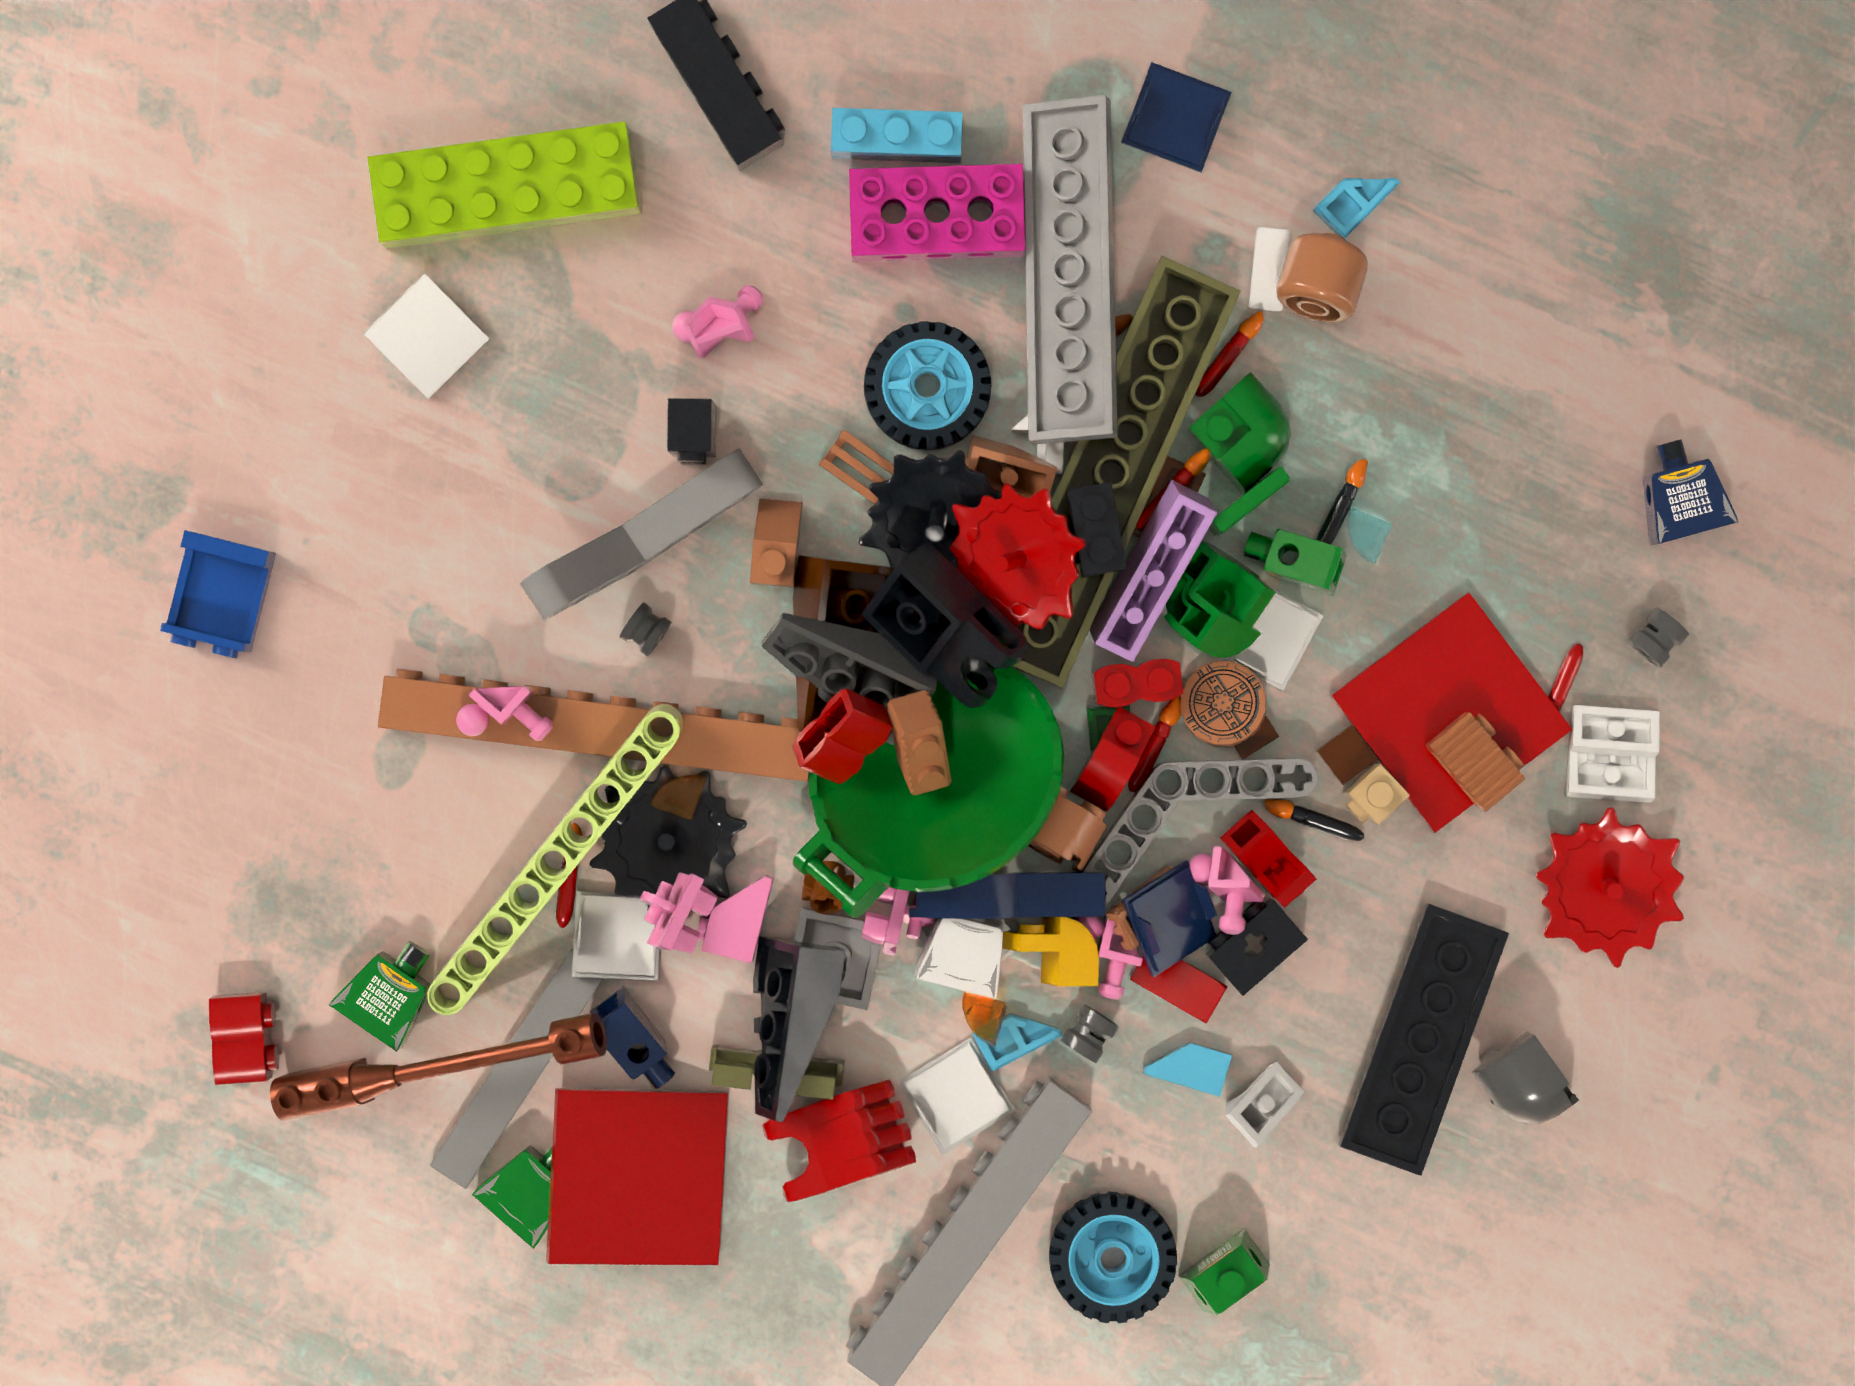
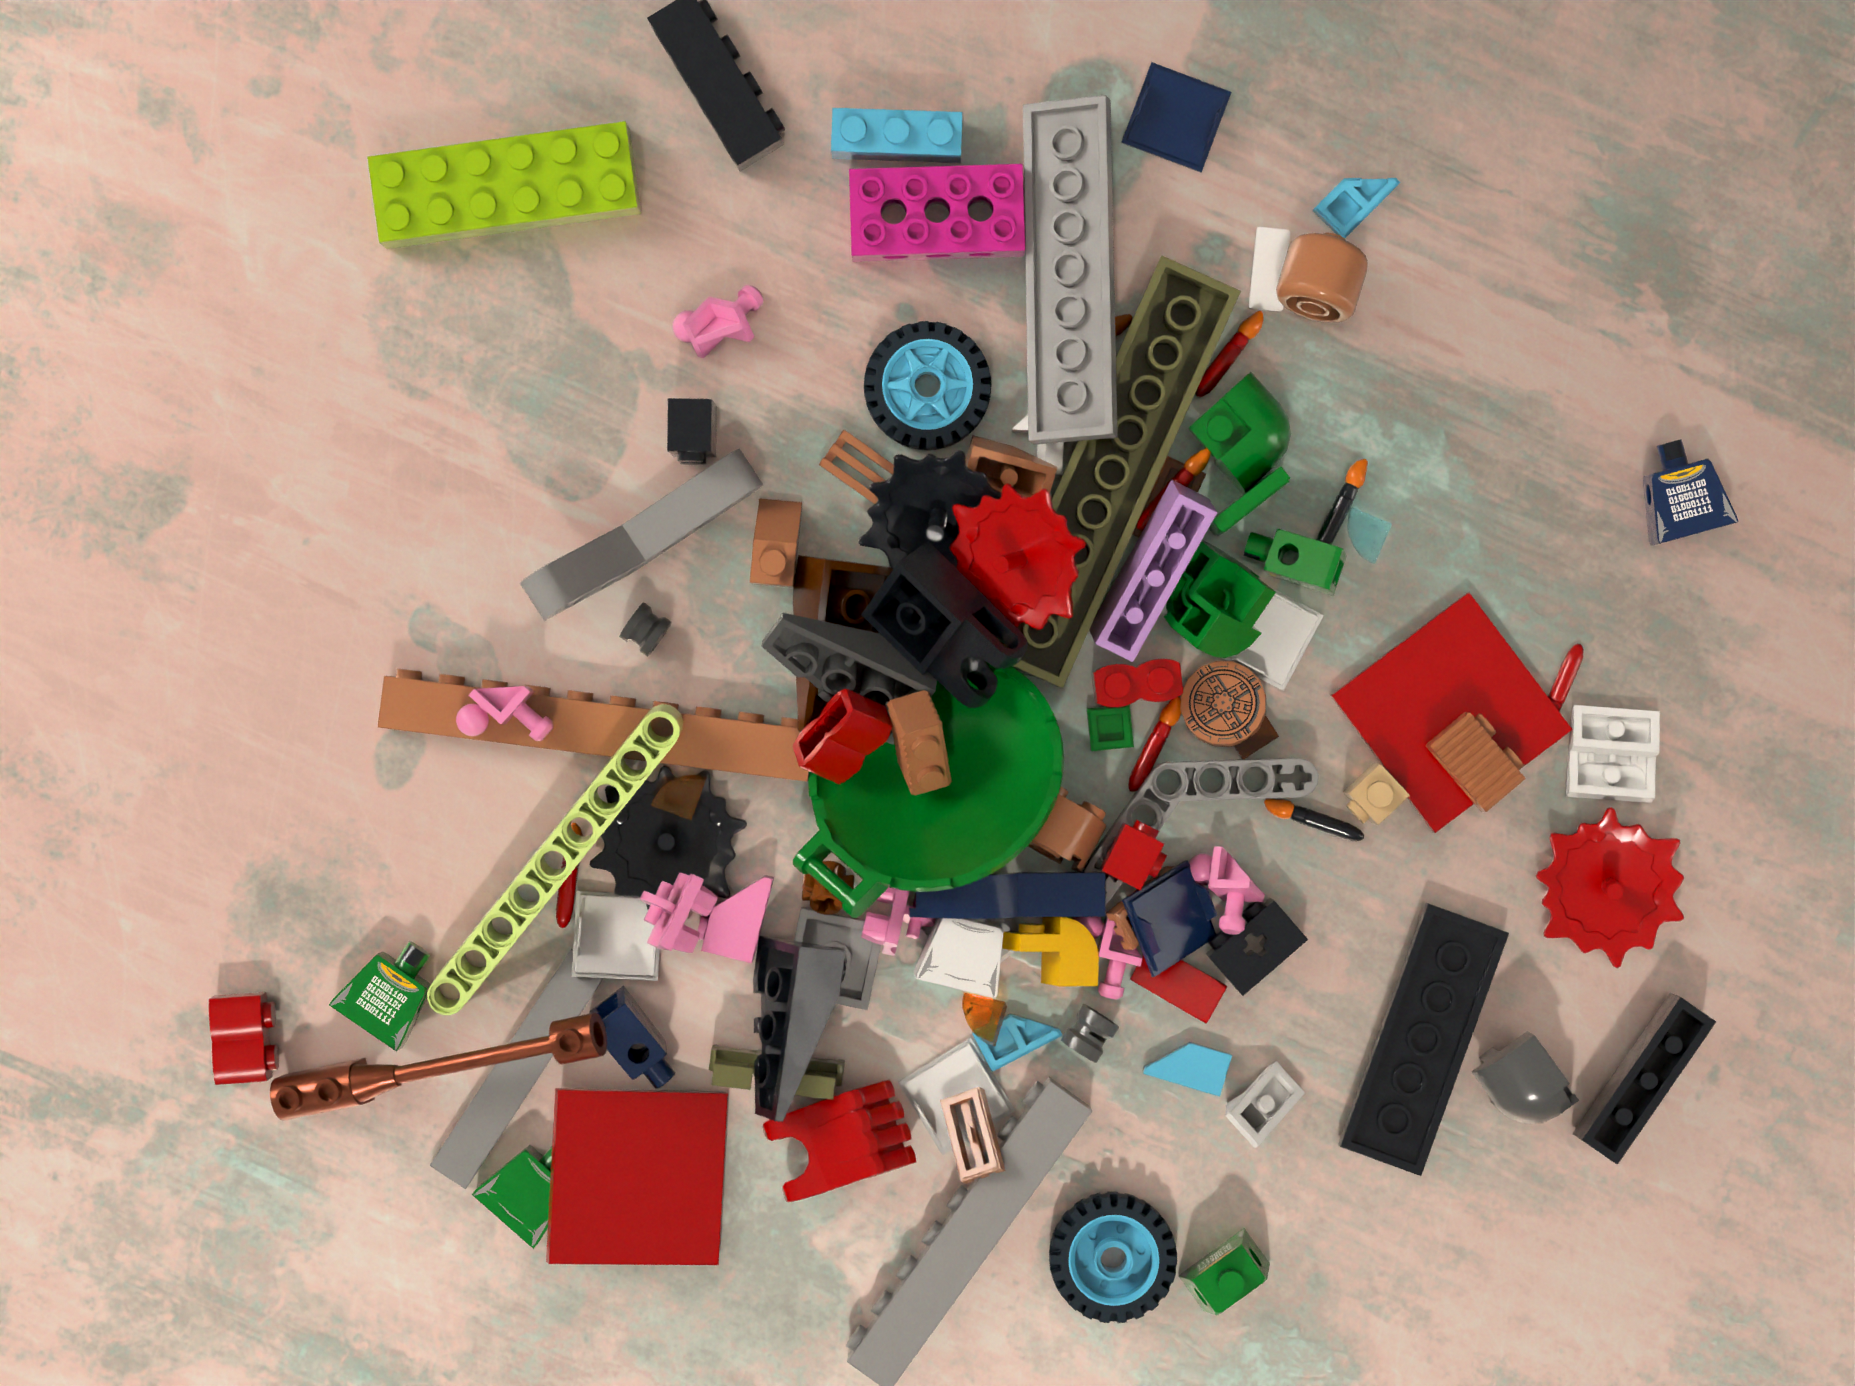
(219, 594): blue panel -> none
(426, 335): white slope -> none
(982, 1168): none -> tile
(1096, 521): black brick -> none
(1113, 759): red brick -> none
(1134, 854): none -> red brick
(1268, 858): red brick -> none
(1346, 755): reddish brown tile -> none
(1644, 1077): none -> black brick
(1658, 637): dark grey wheel -> none

